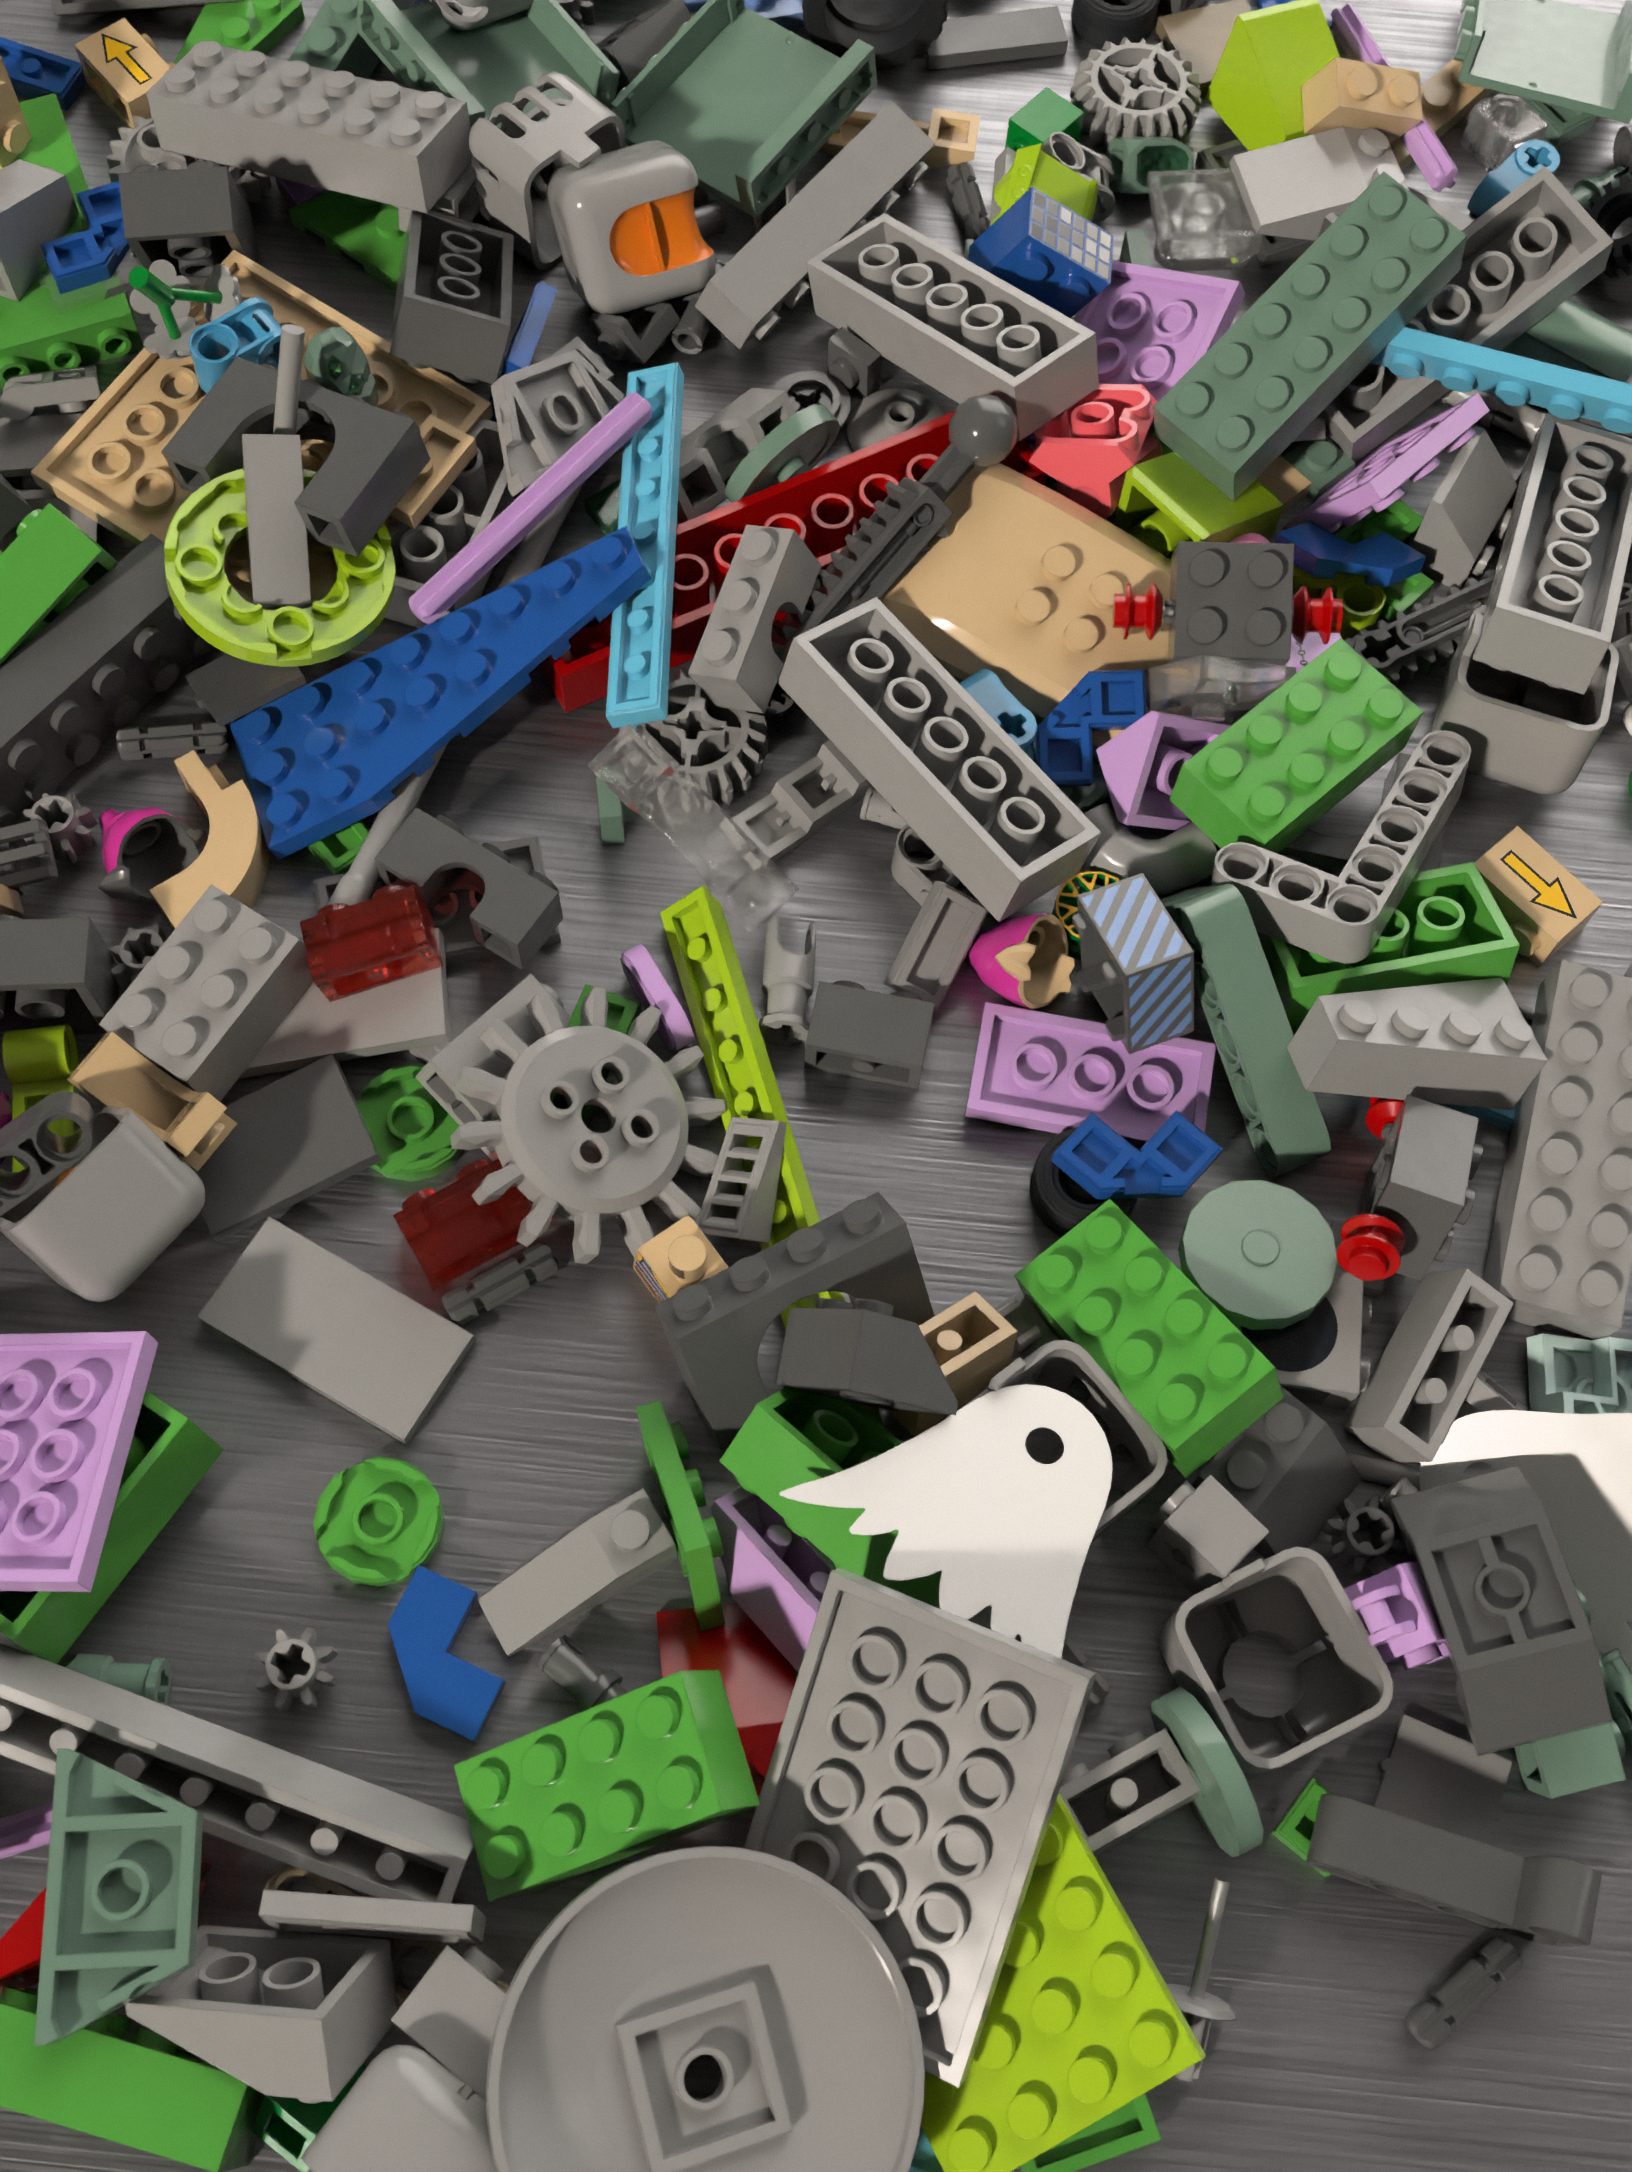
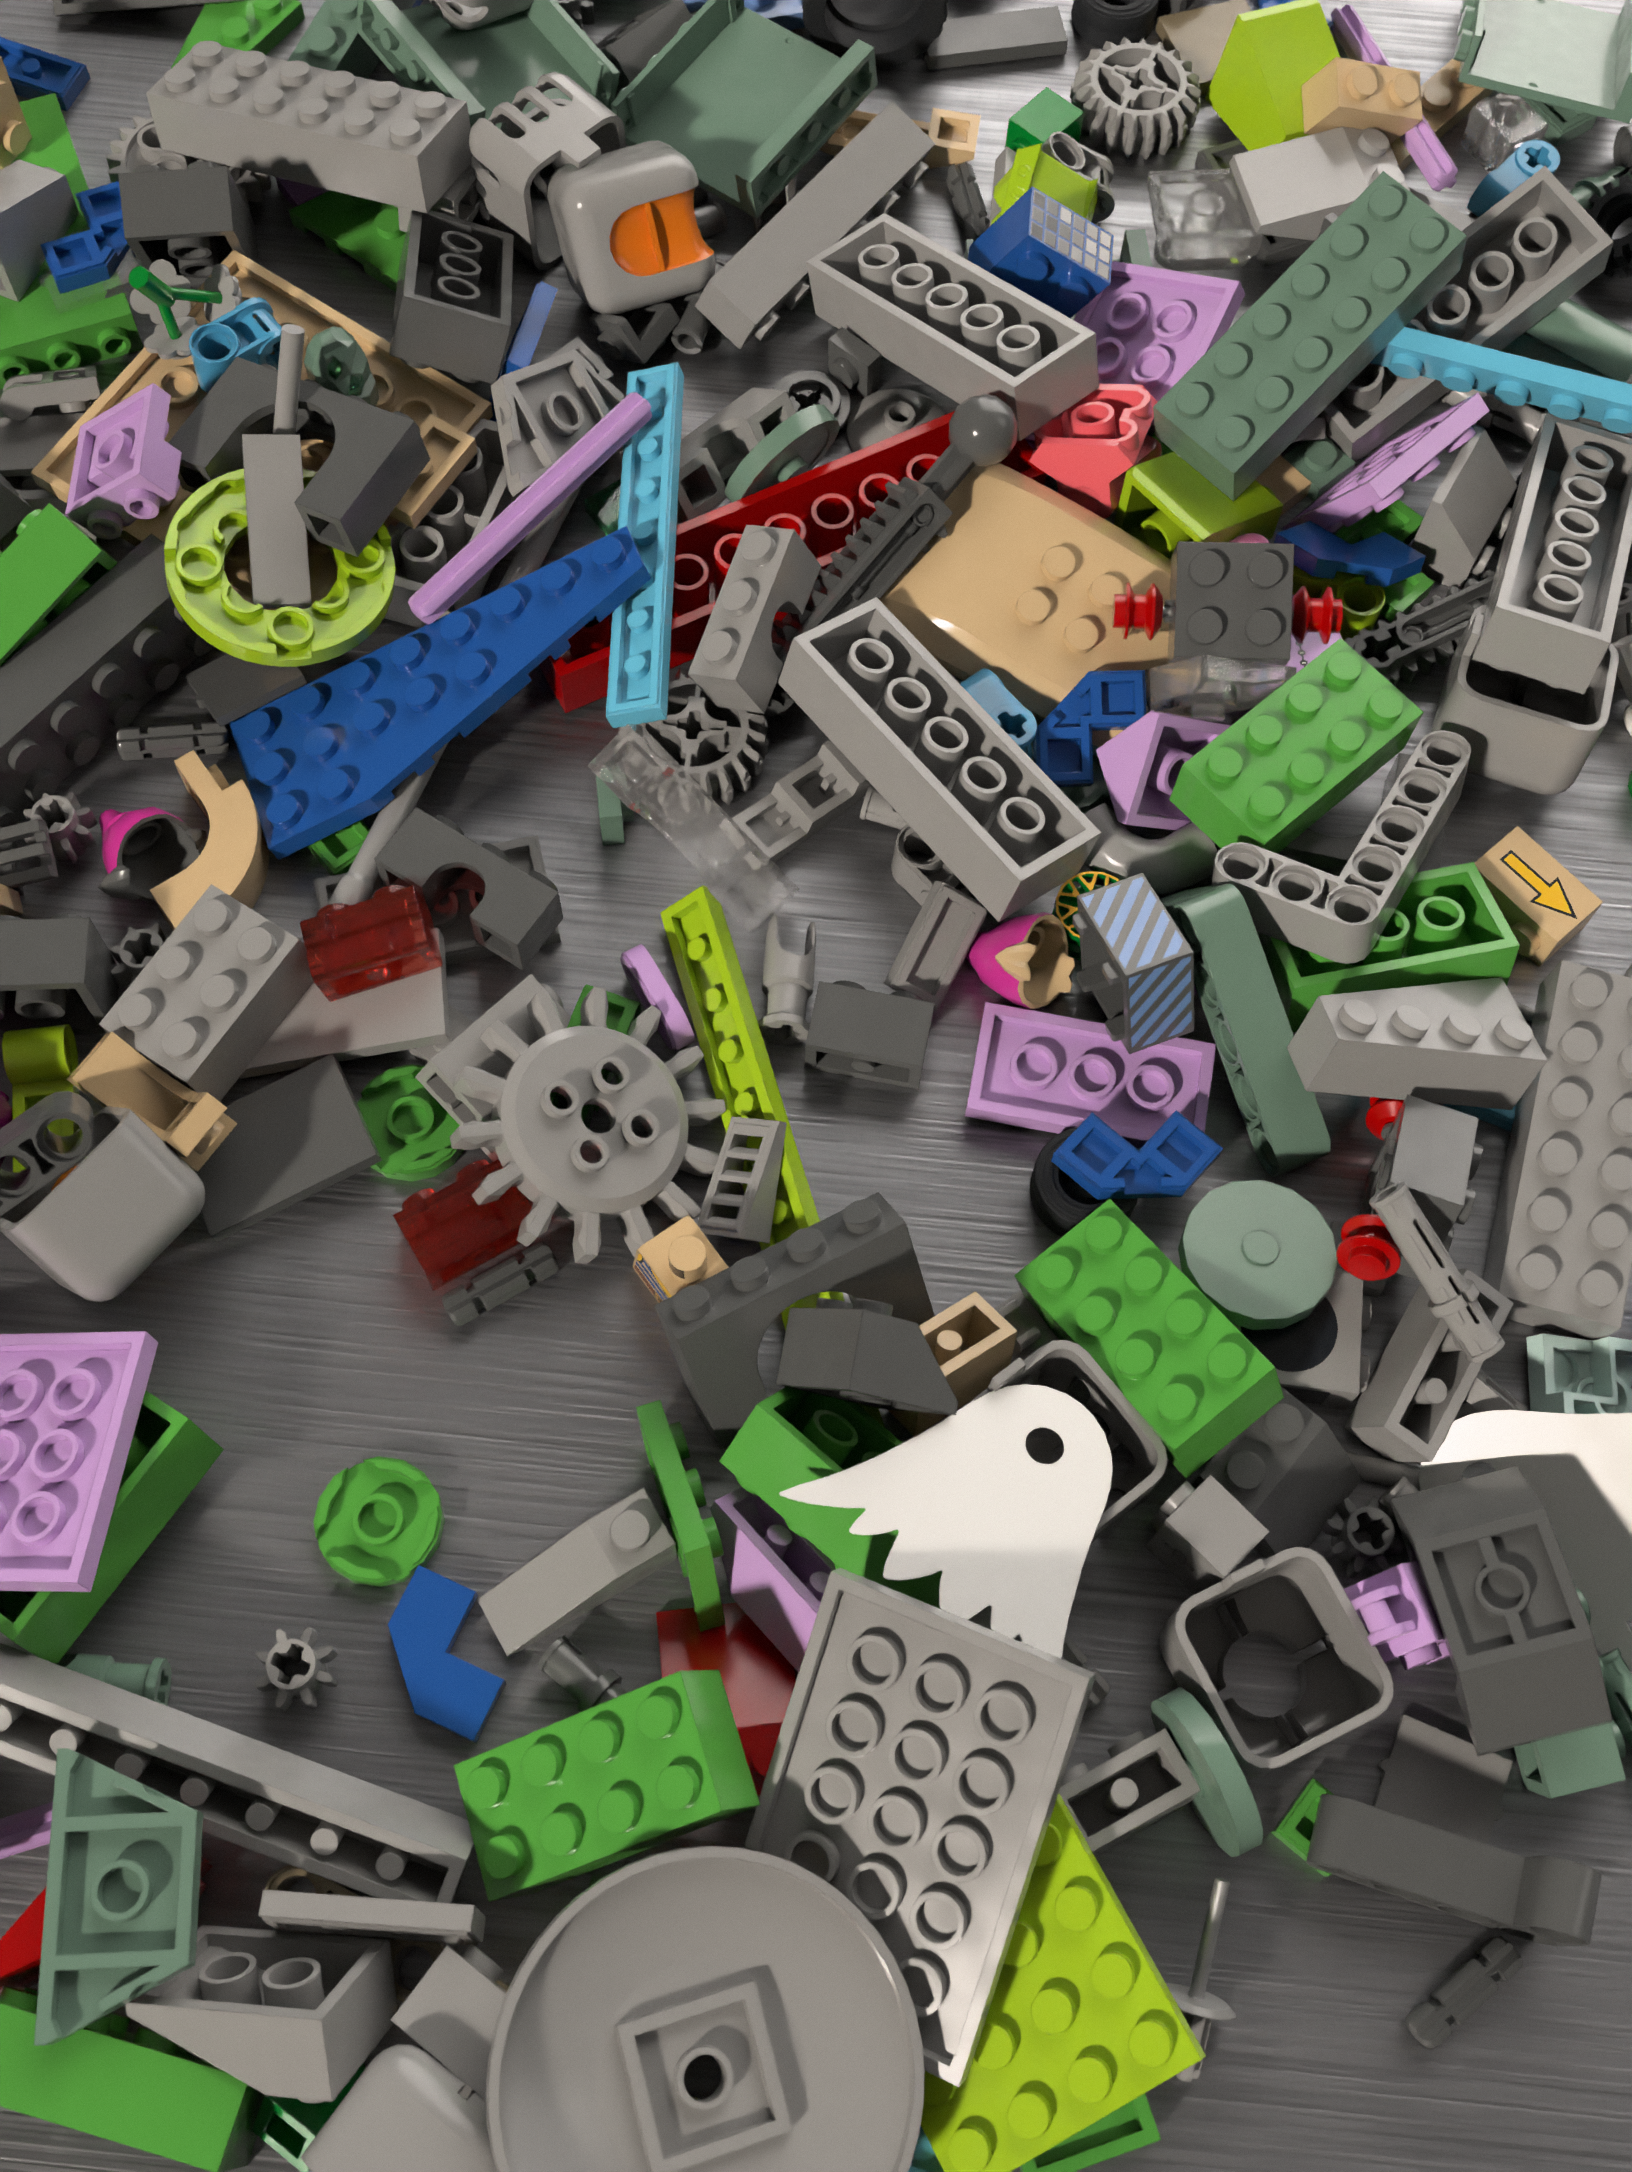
(122, 68): tan brick -> none
(124, 465): none -> lavender plate
(337, 1329): light grey tile -> none
(1137, 155): sand green rock -> none
(1448, 1291): none -> light grey pin

